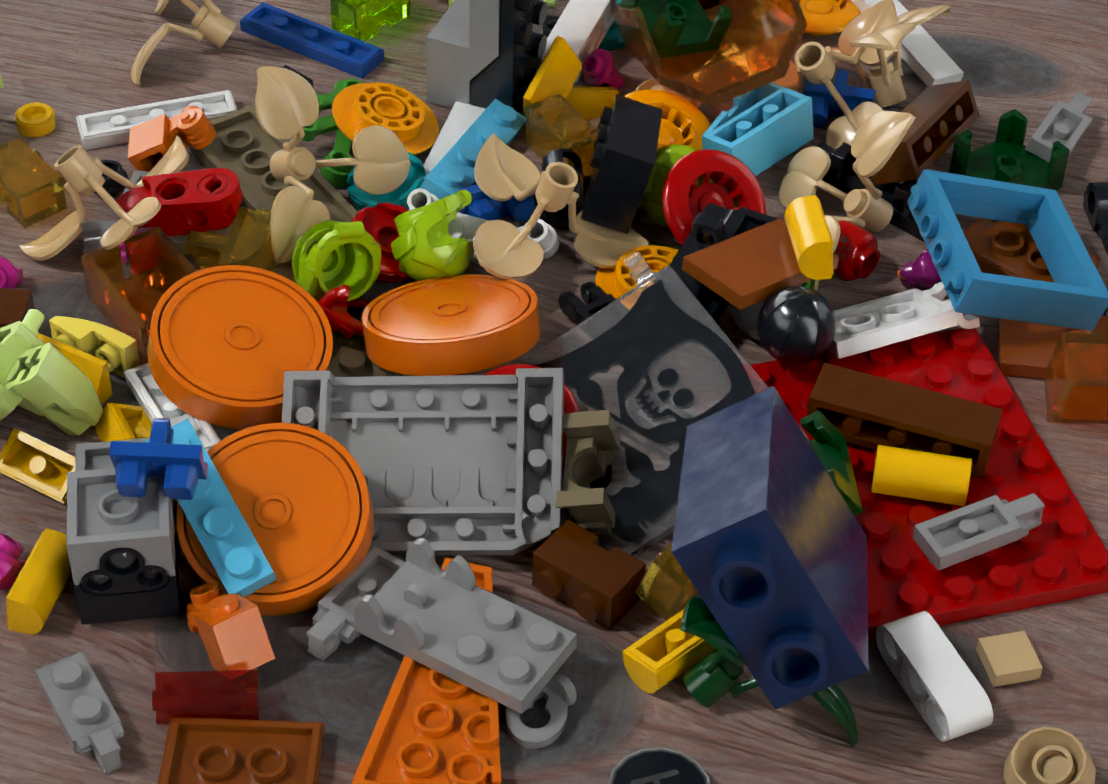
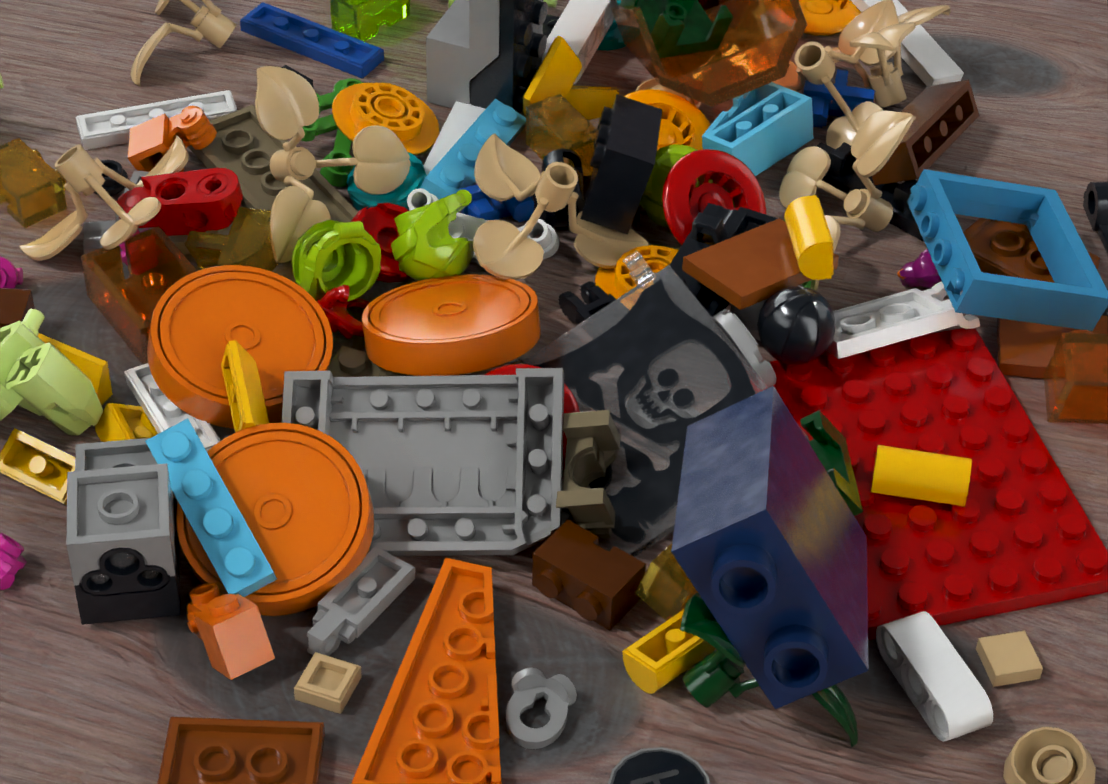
(35, 119): yellow tile -> none
(38, 584): yellow brick -> none
(83, 709): light grey hinge -> none
(97, 340): light yellow slope -> none
(177, 463): blue hips -> none
(206, 695): clear red hinge -> none
(243, 387): none -> yellow slope
(327, 683): none -> tan tile
(464, 629): light grey hinge -> none
(599, 69): dark pink plate -> none
(746, 345): none -> light grey tile
(856, 252): red head -> none
(904, 416): reddish brown brick -> none
(977, 529): light grey hinge -> none
(1007, 158): dark green panel -> none
(1062, 124): light grey hinge -> none

